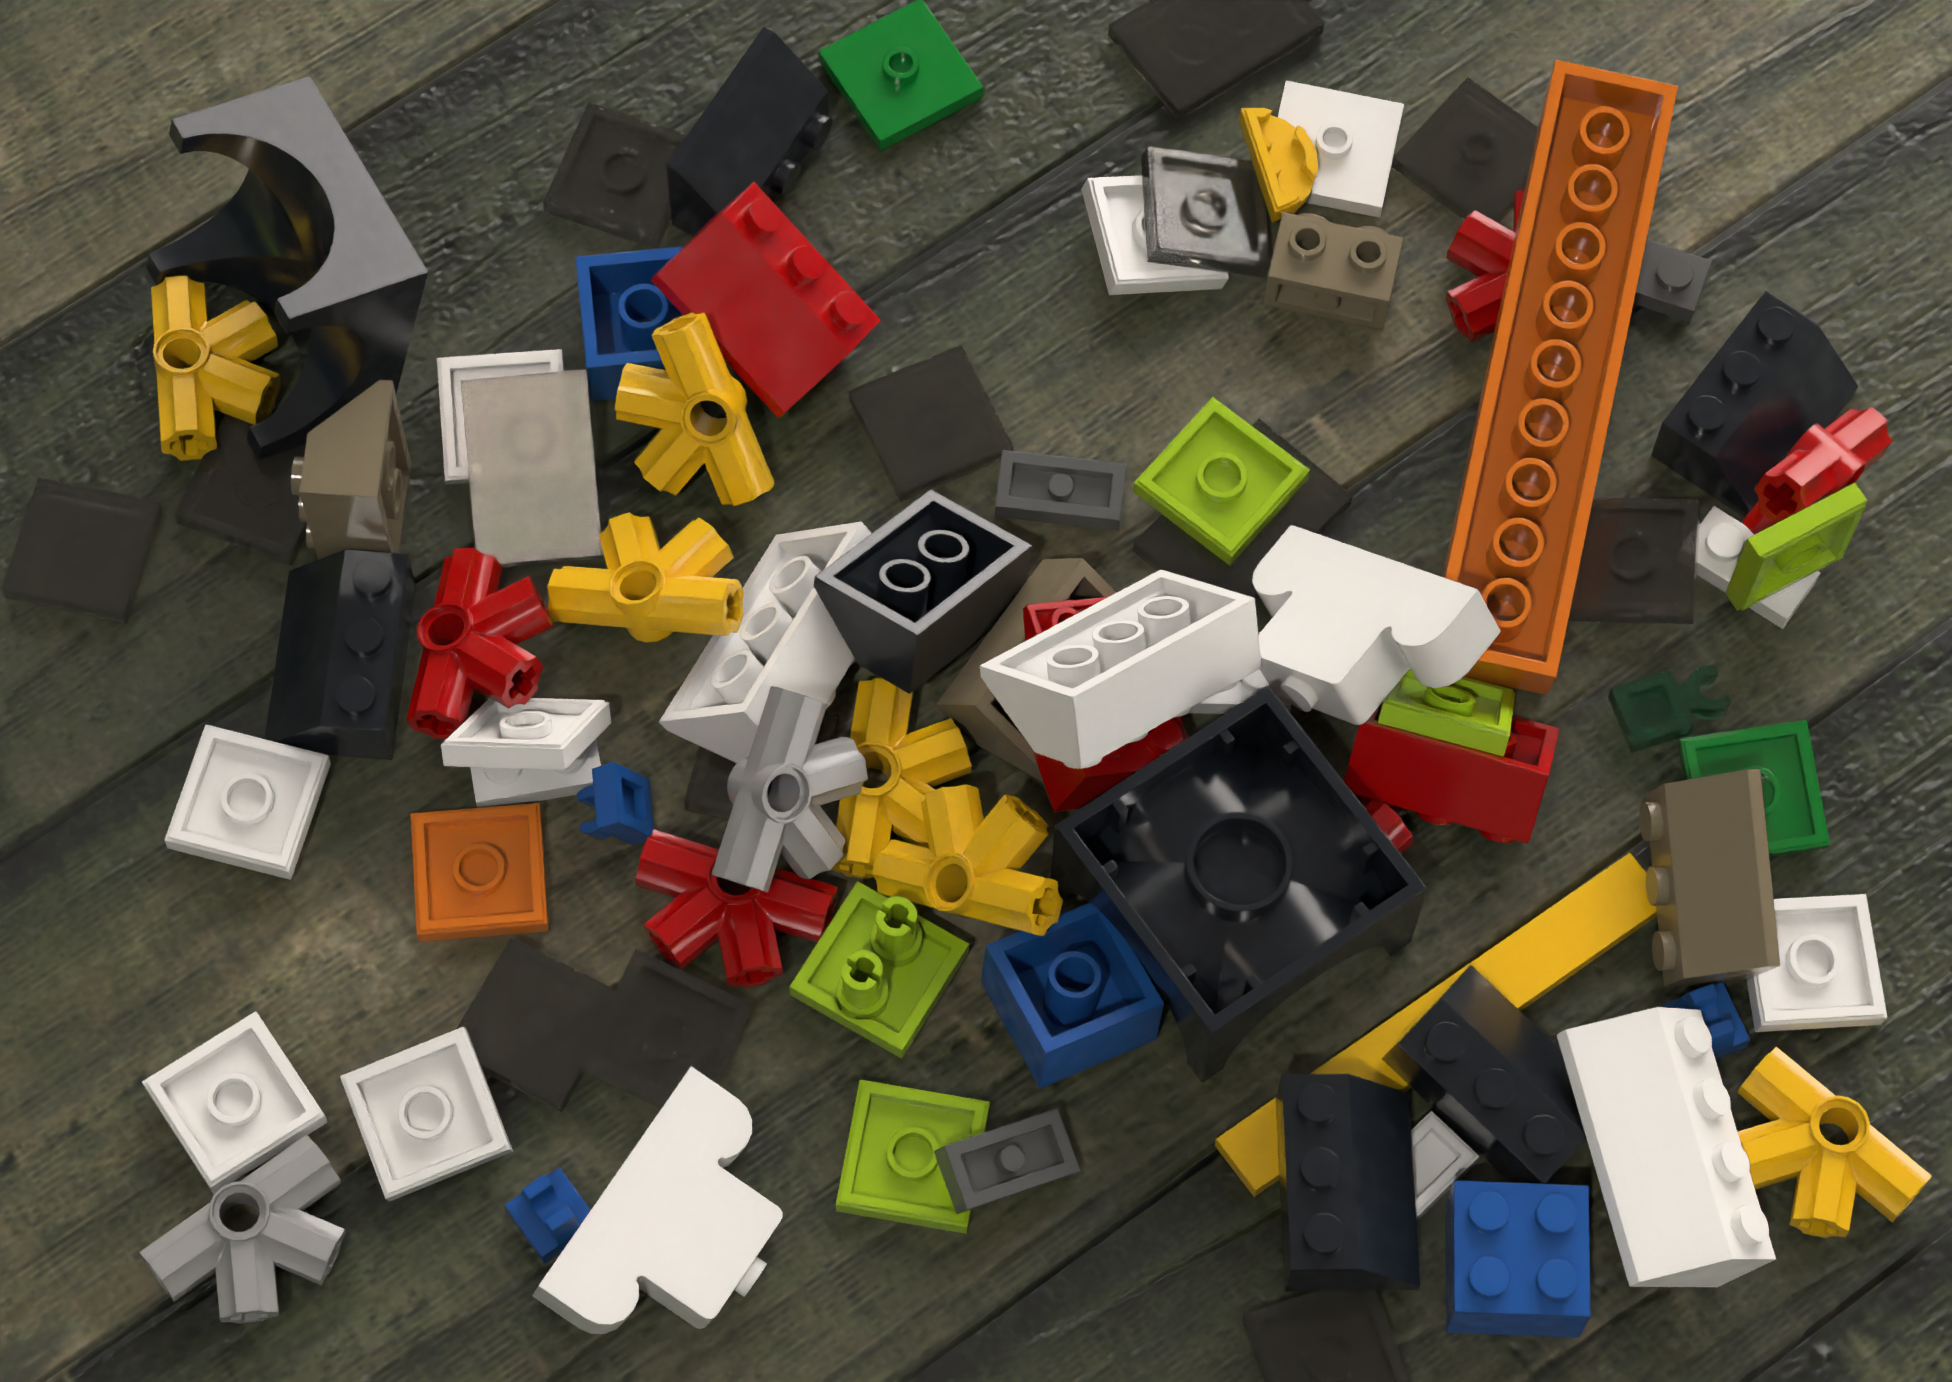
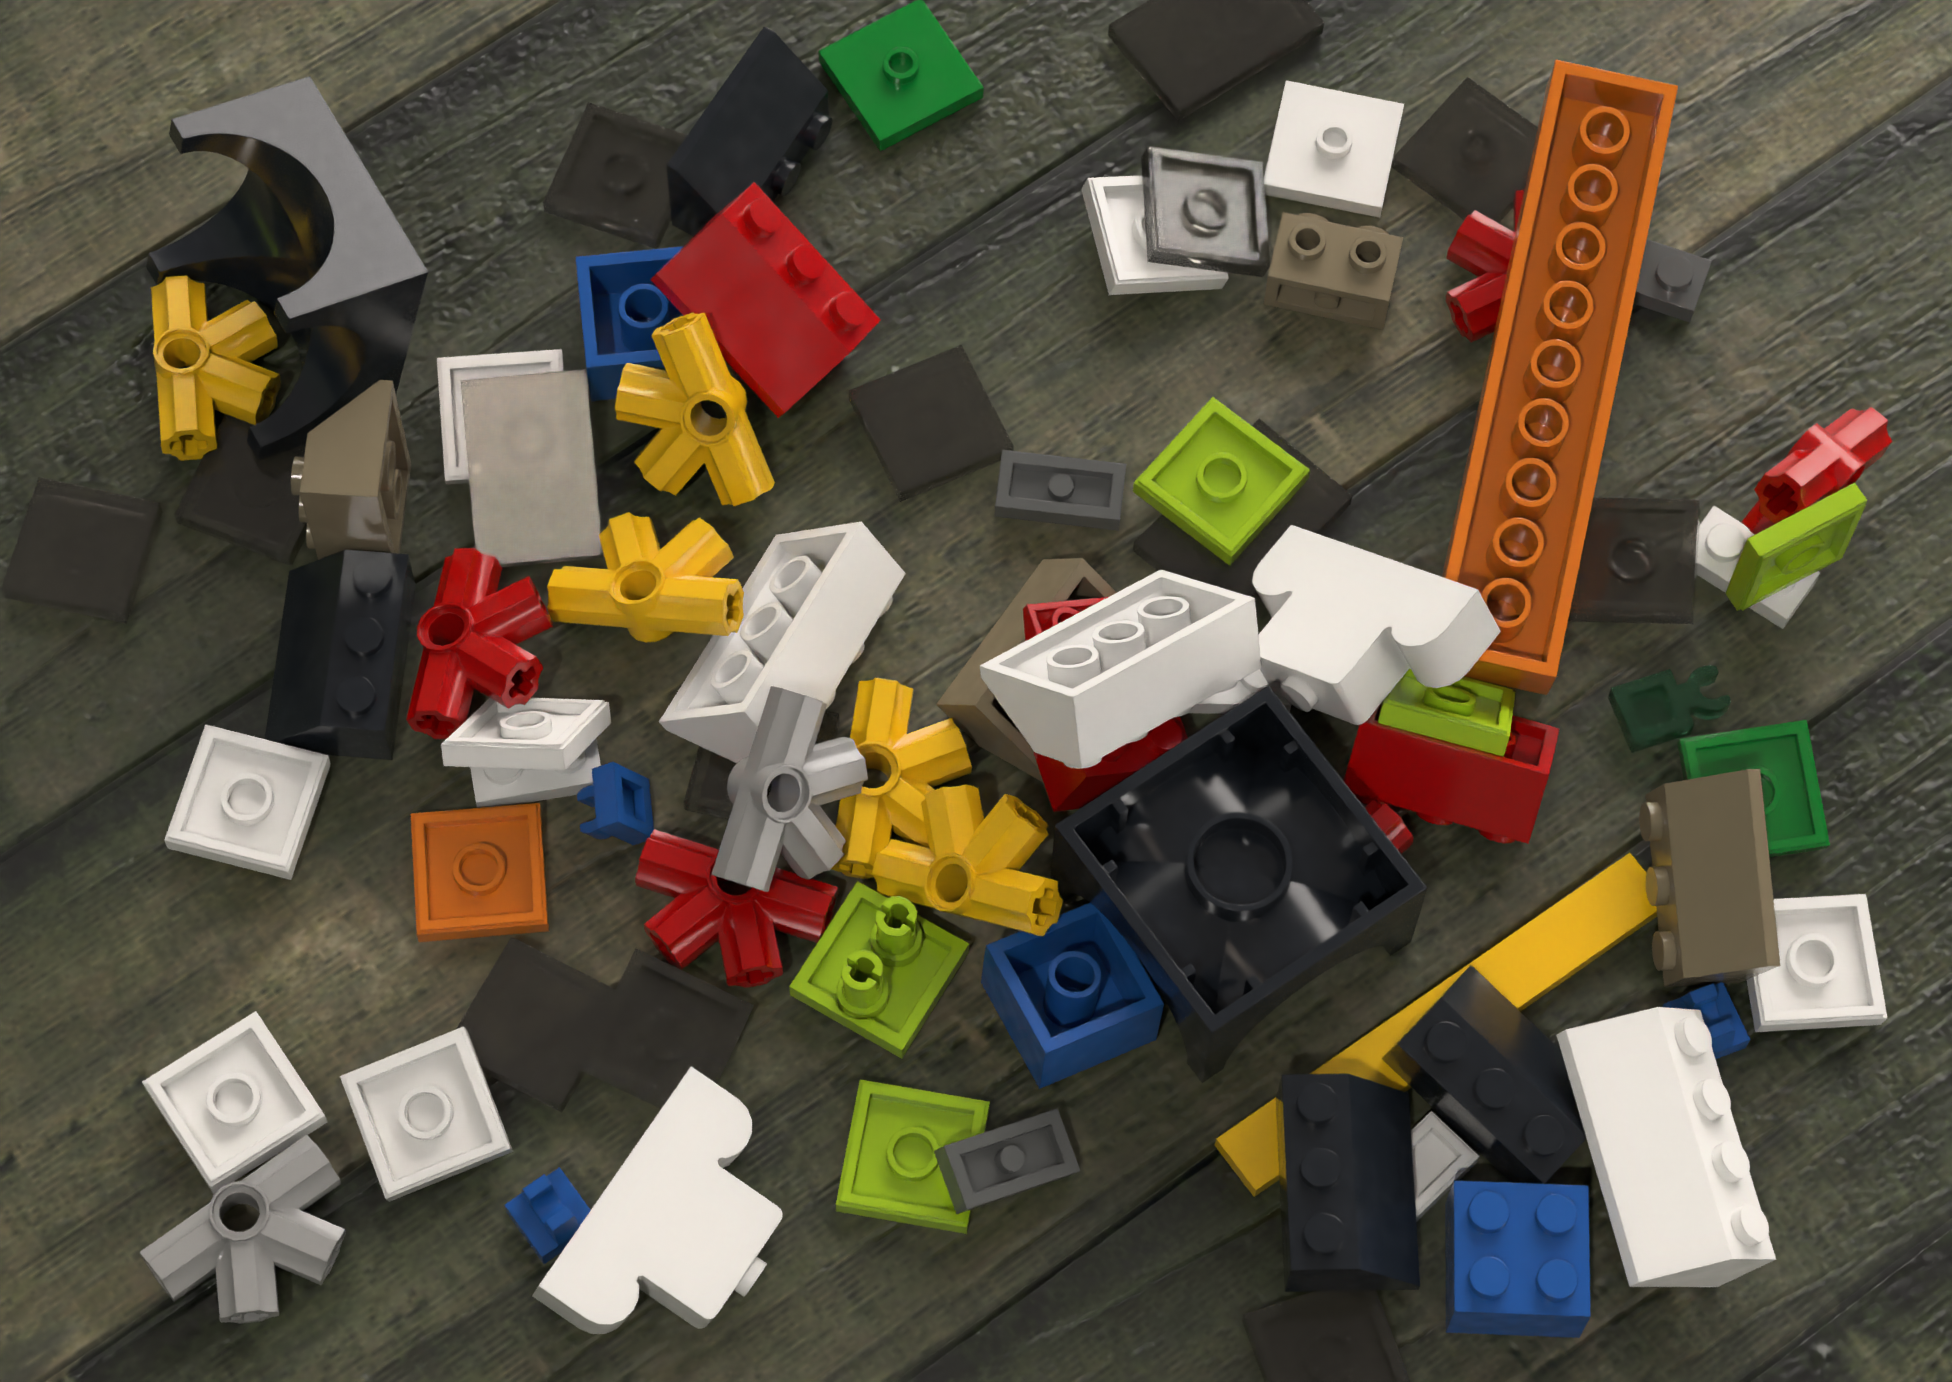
(922, 588): black slope -> none
(1281, 158): yellow tile -> none
(1754, 403): black slope -> none
(1824, 1171): yellow piece -> none

